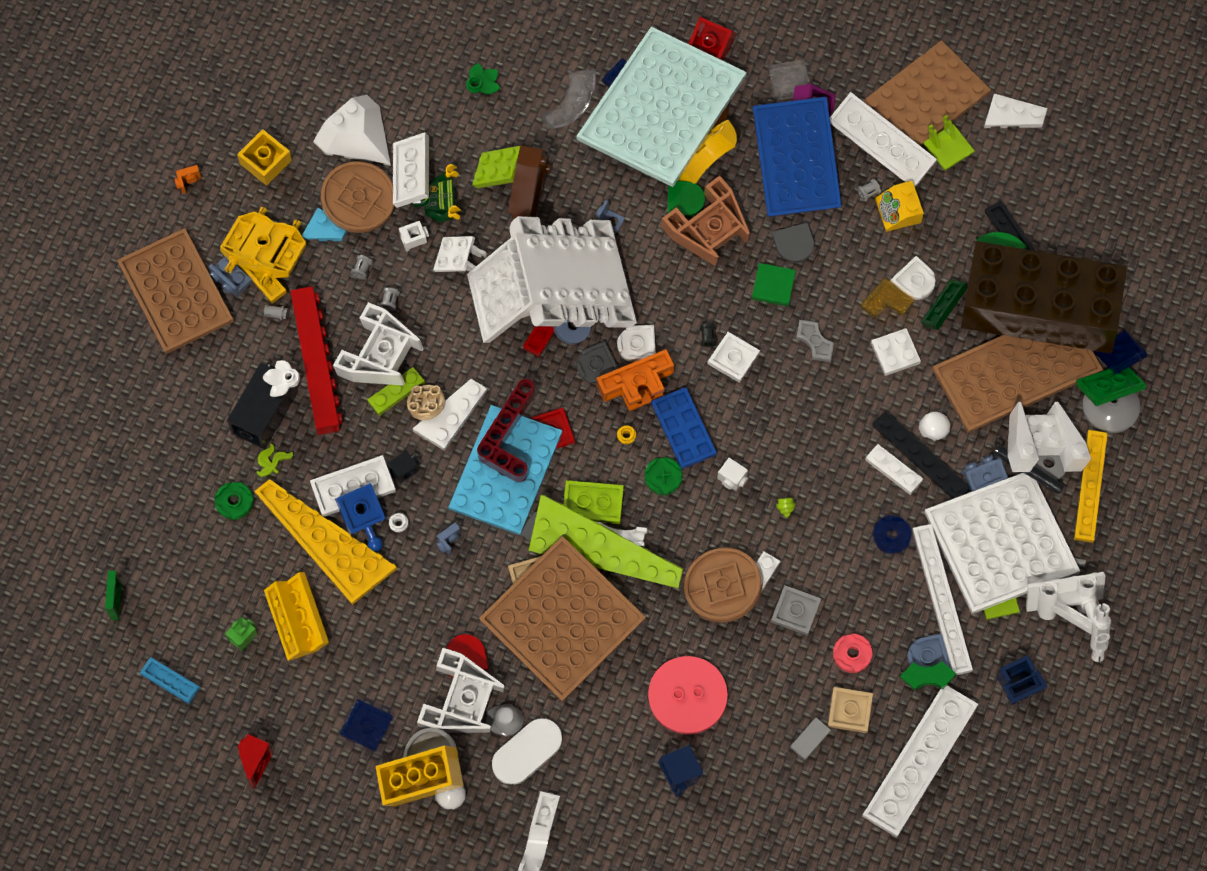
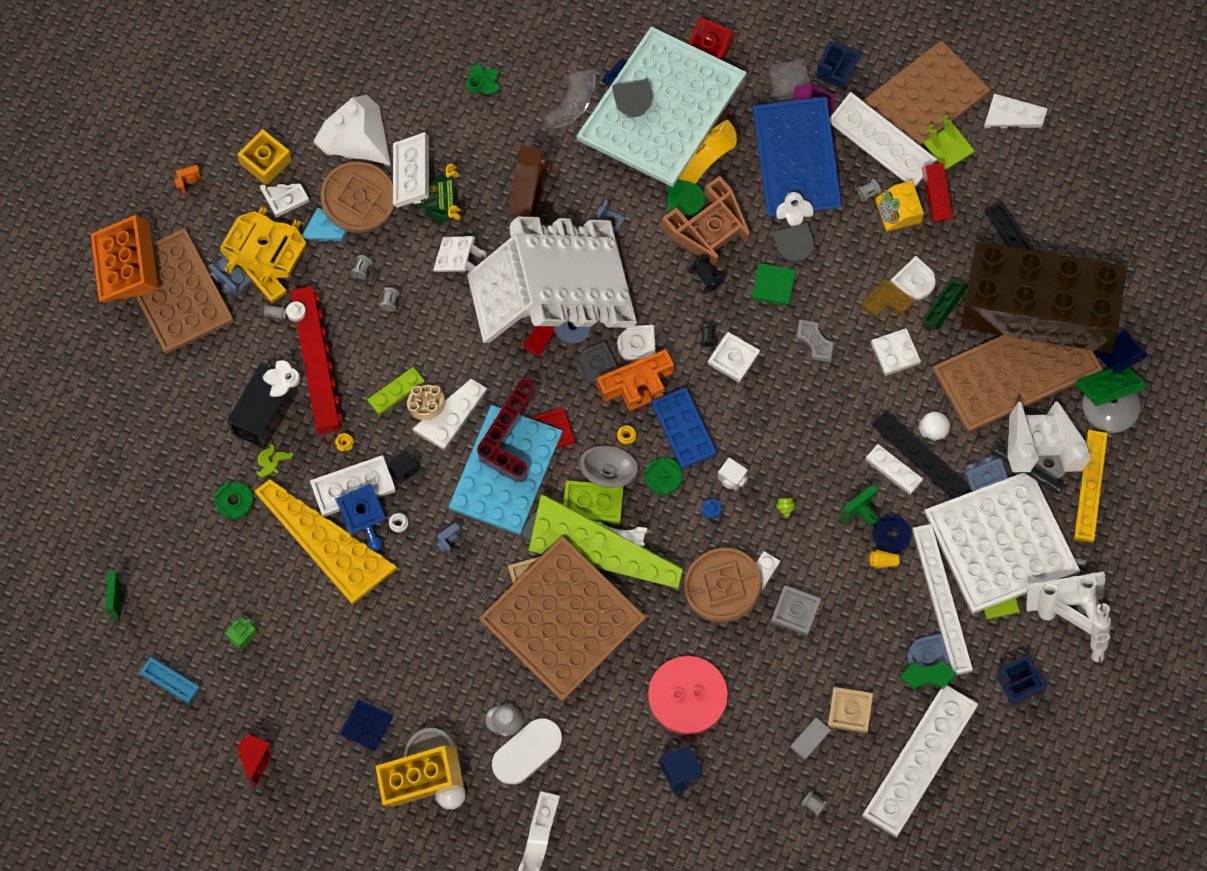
(124, 260): none -> orange slope
(284, 197): none -> white wing
(296, 311): none -> white tile
(296, 616): yellow slope -> none
(344, 437): none -> yellow plate
(382, 351): white wedge -> none
(411, 230): white brick -> none
(465, 699): white wedge -> none
(471, 648): red tile -> none
(496, 167): lime plate -> none
(608, 466): none -> light grey dish
(632, 97): none -> dark grey tile
(706, 274): none -> black hose
(711, 509): none -> blue tile
(794, 212): none -> white plate
(814, 803): none -> light grey bush
(837, 65): none -> dark blue plate
(850, 664): coral tile -> none
(861, 506): none -> green tile
(883, 559): none -> yellow cone
(937, 192): none -> red brick
(1002, 239): green tile -> none

